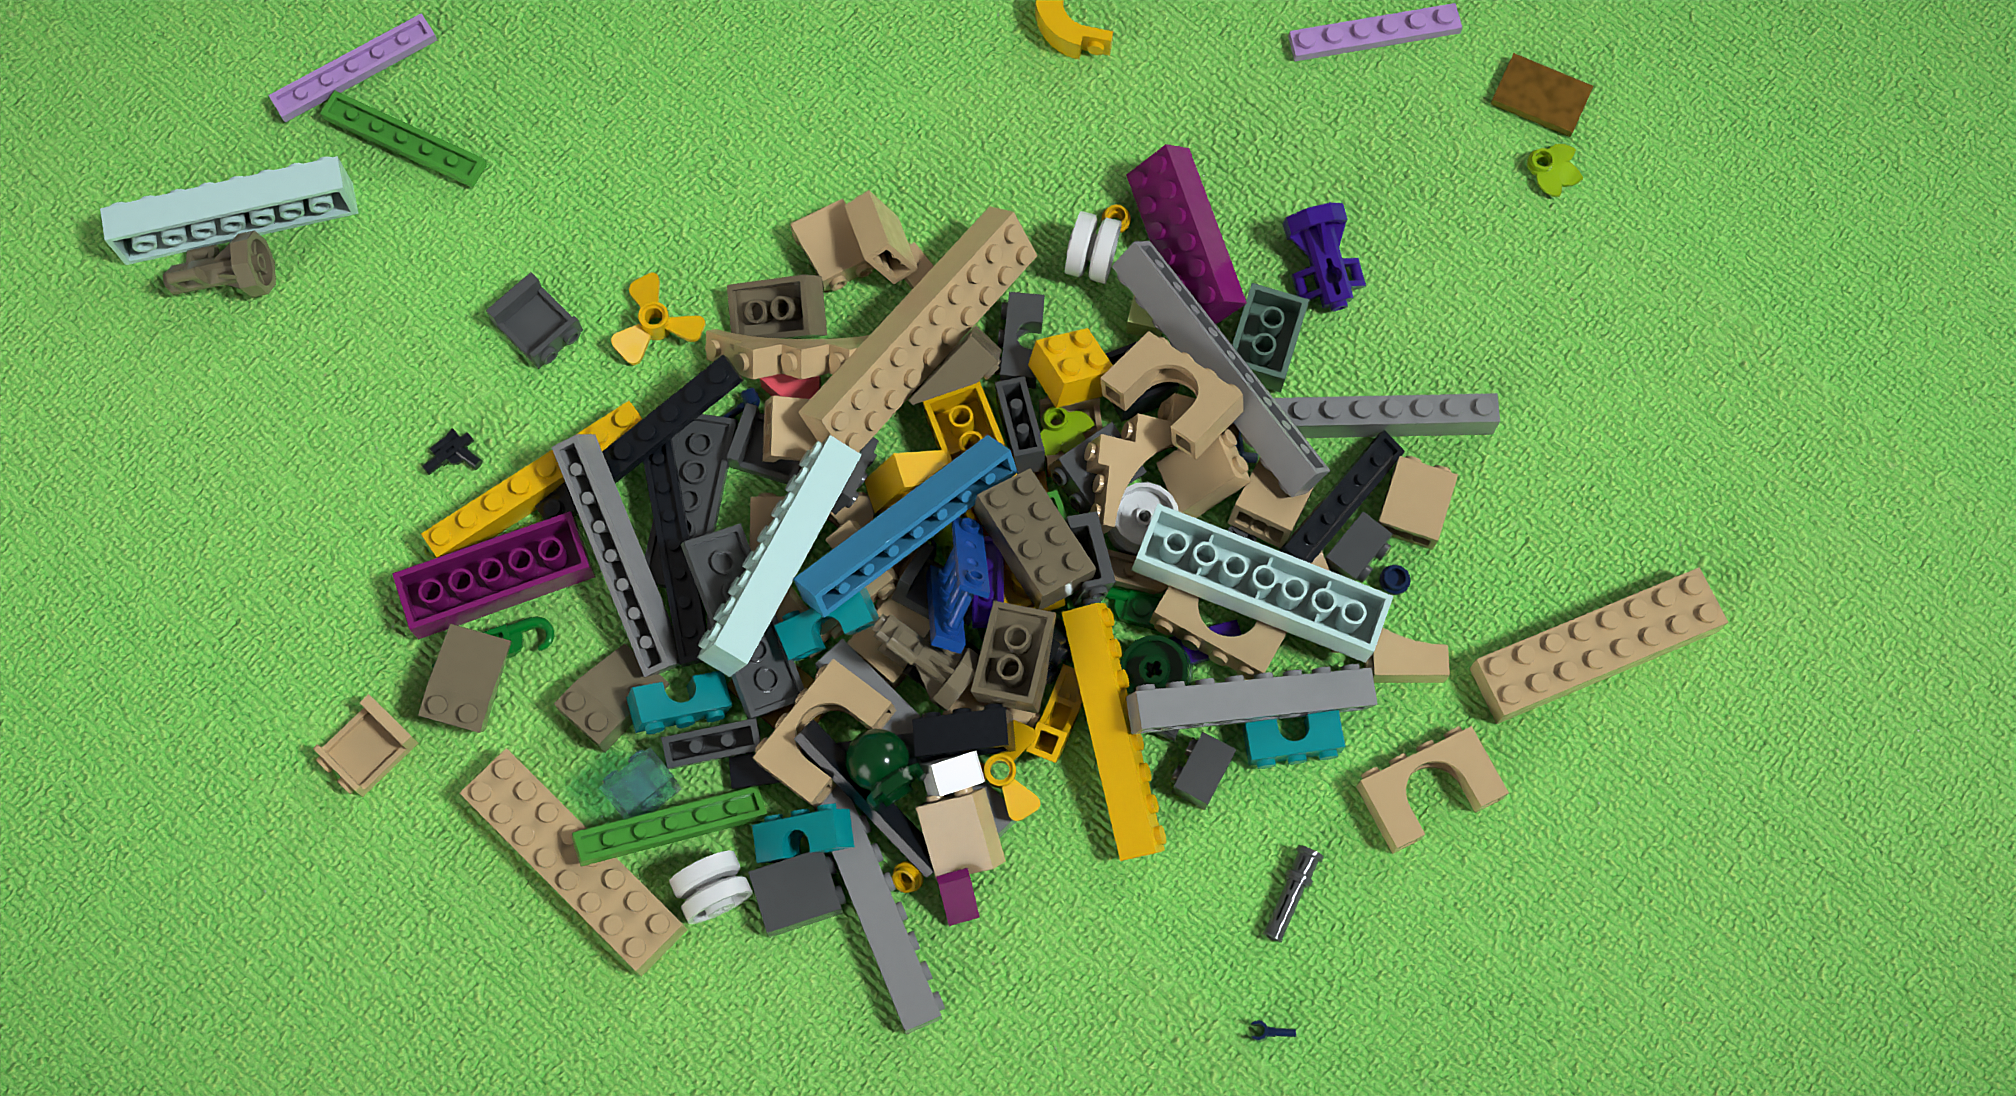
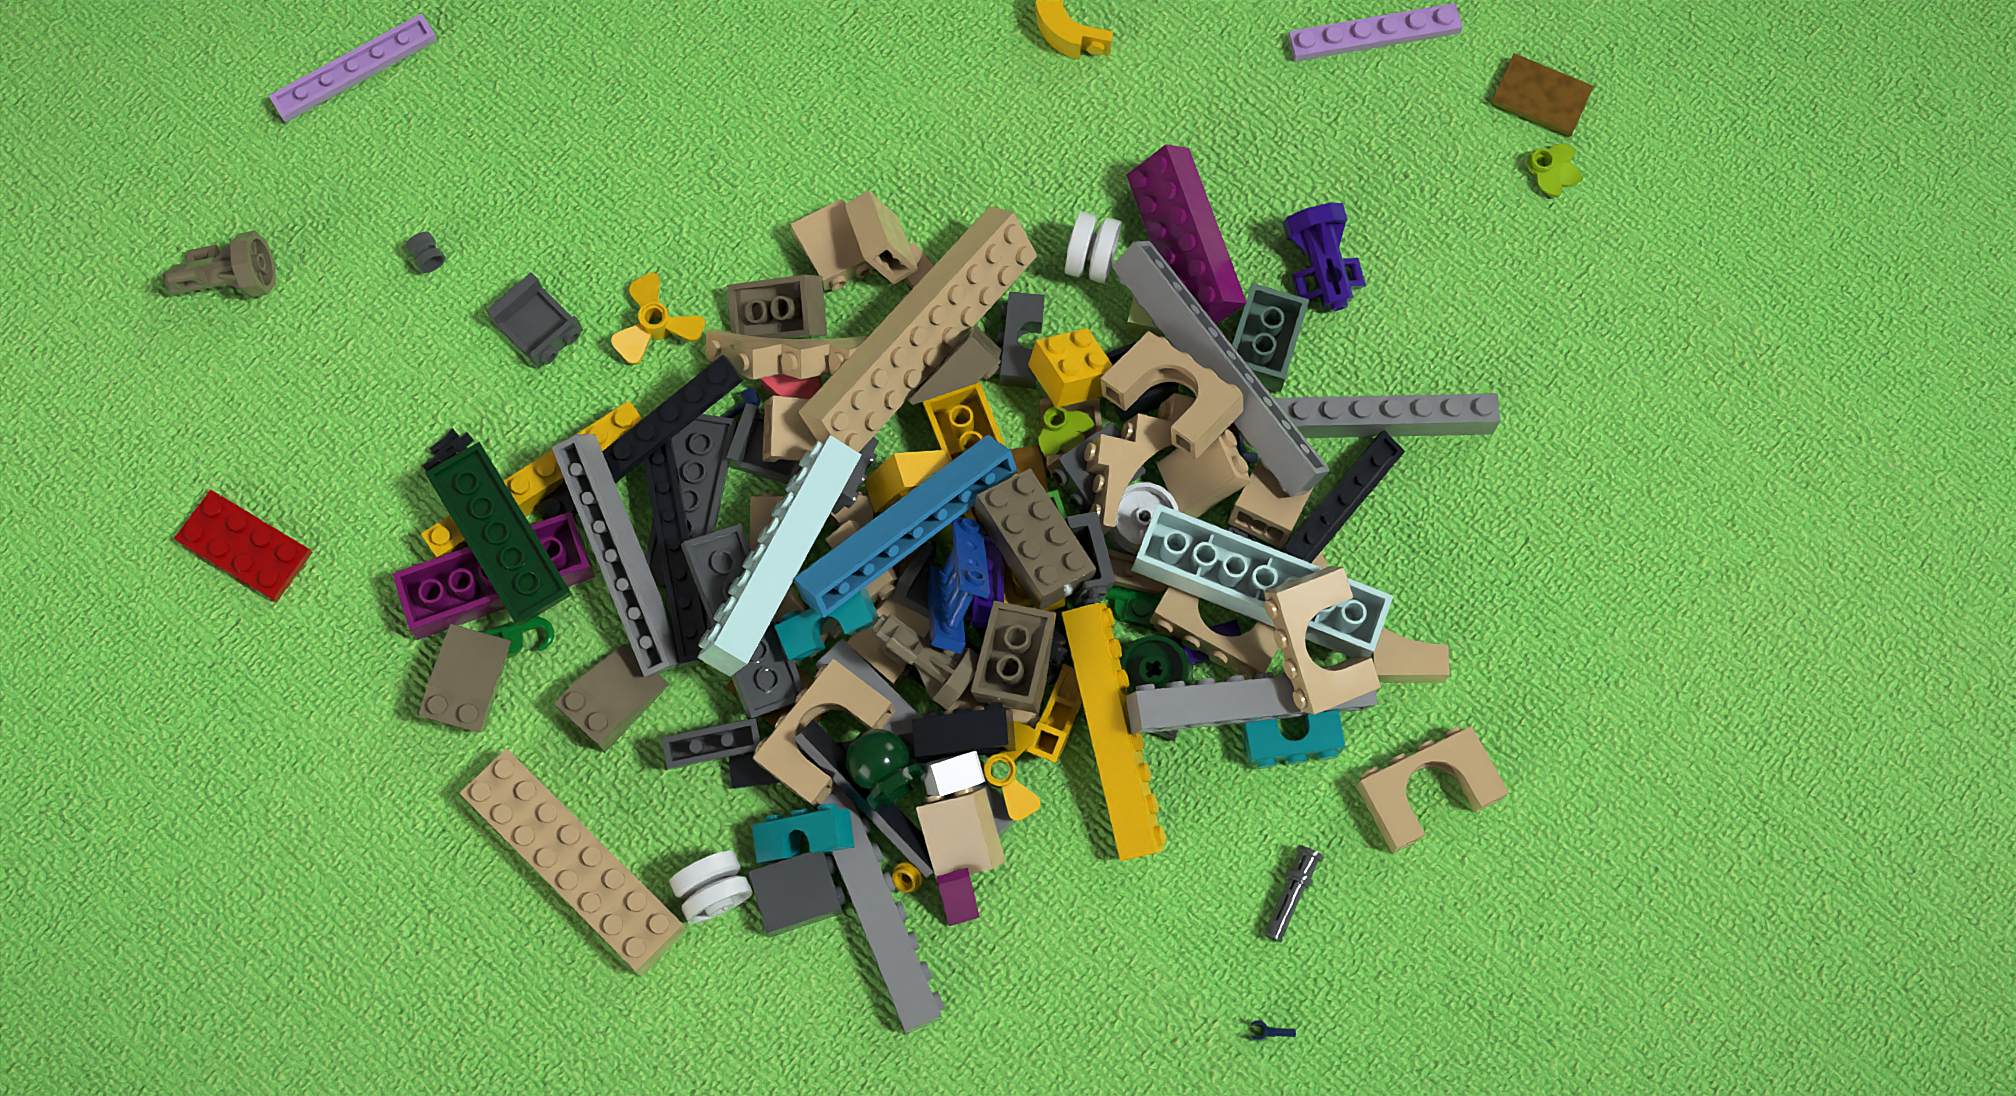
(223, 209): light aqua brick -> none
(243, 545): none -> red plate
(366, 748): tan panel -> none
(403, 139): bright green plate -> none
(426, 255): none -> dark grey wheel
(498, 534): none -> dark green plate
(640, 785): clear light blue brick -> none
(654, 710): teal arch -> none
(668, 825): bright green plate -> none
(1020, 424): dark grey brick -> none
(1120, 212): yellow plate -> none
(1202, 771): dark grey brick -> none
(1292, 609): none -> tan arch
(1359, 548): dark grey brick -> none
(1394, 579): dark blue plate -> none
(1417, 501): tan brick -> none
(1598, 645): tan brick -> none

